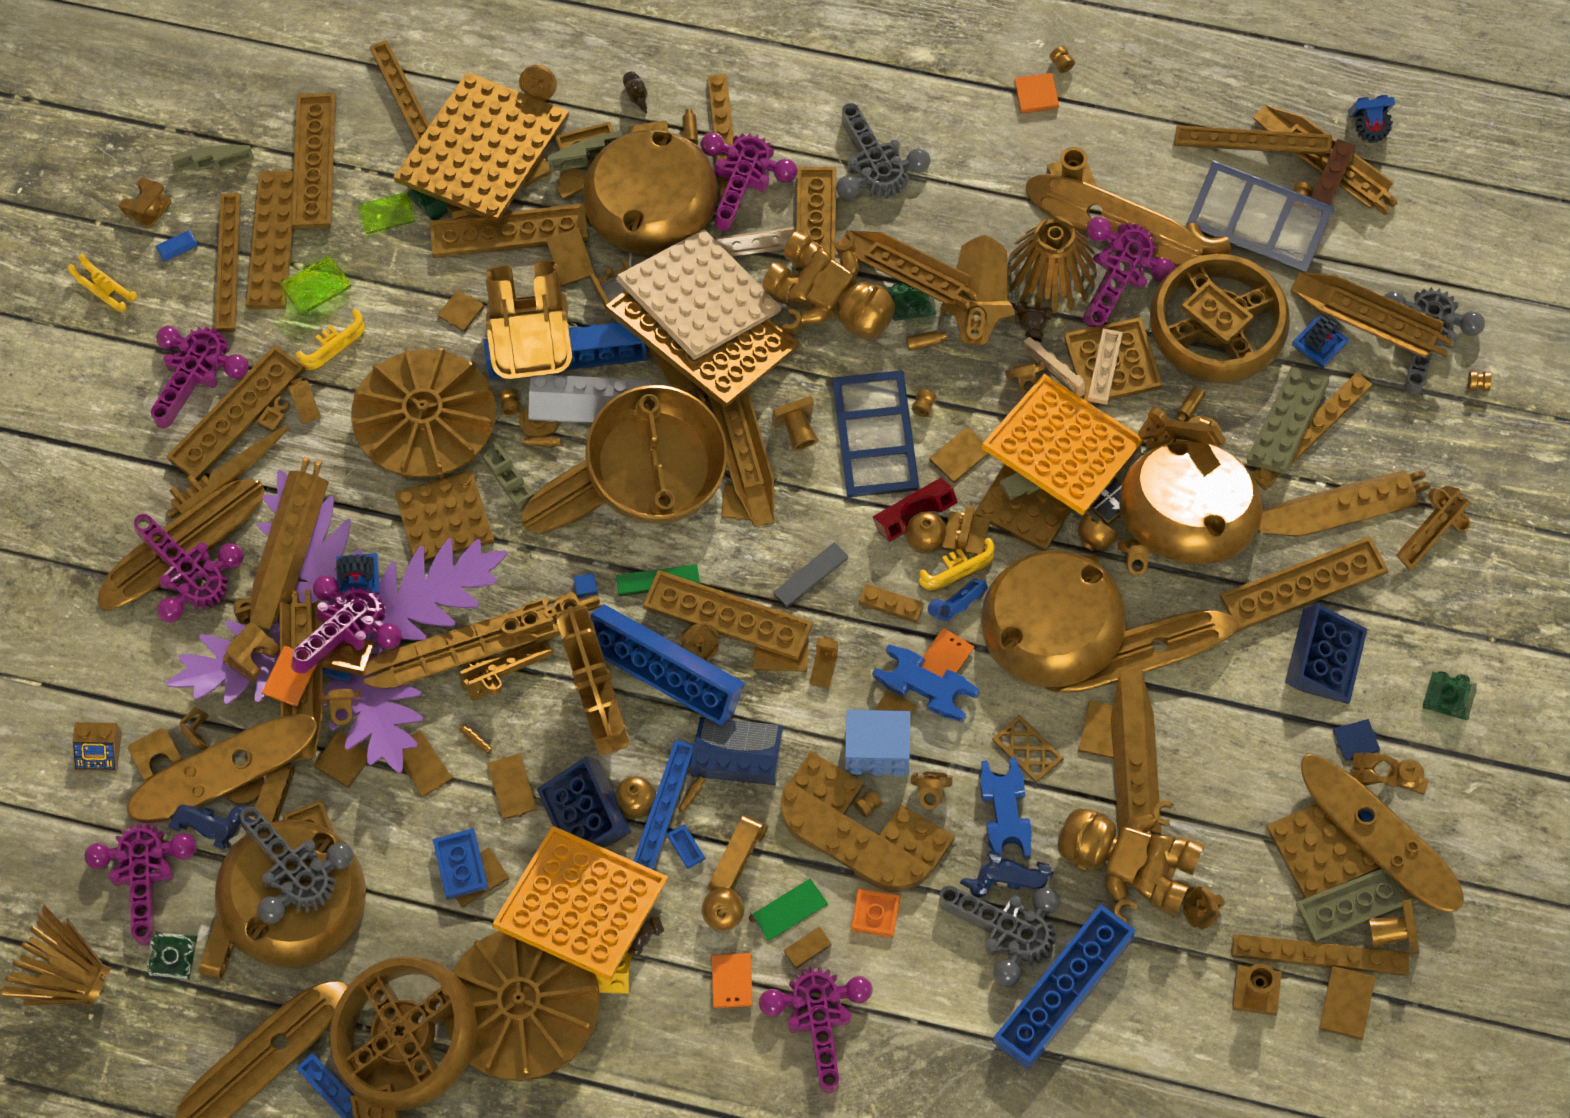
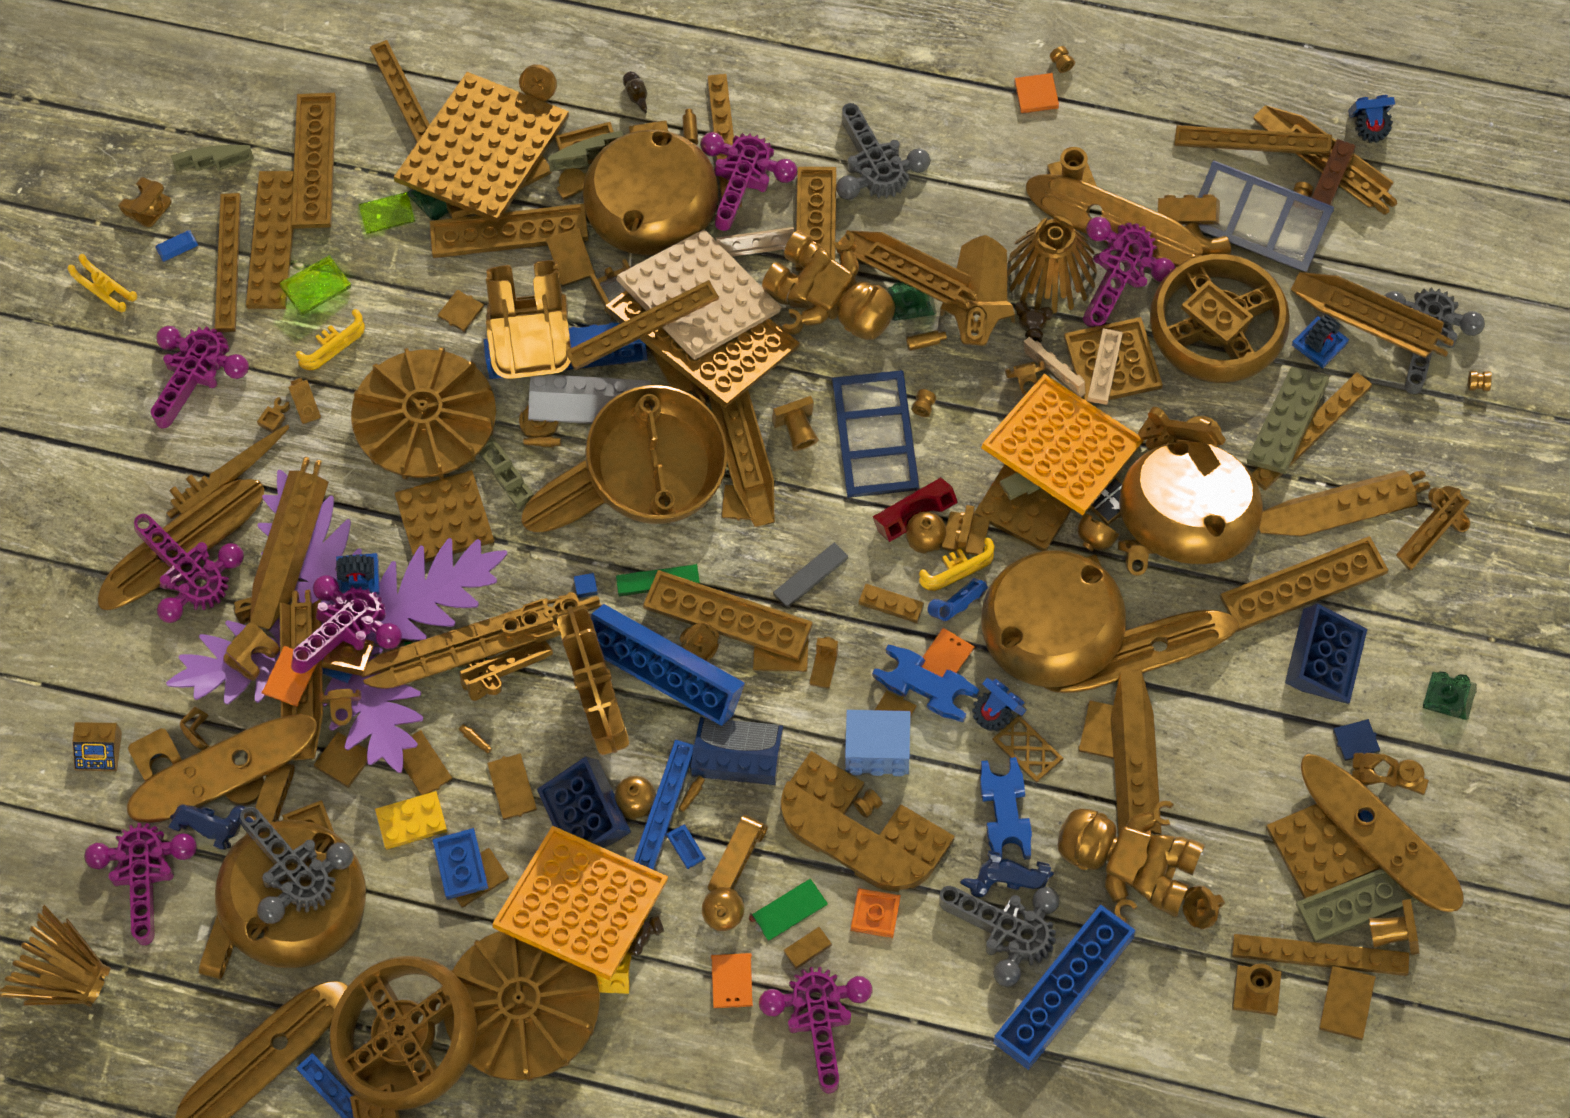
(171, 954): clear green slope -> none
(235, 413): pearl gold plate -> none
(411, 820): none -> yellow plate
(509, 401): pearl gold wheel -> none
(642, 325): none -> pearl gold plate
(931, 783): pearl gold tile -> none
(959, 454): pearl gold piece -> none
(995, 708): none -> plate
(1190, 404): pearl gold cylinder -> none
(1191, 209): none -> pearl gold brick

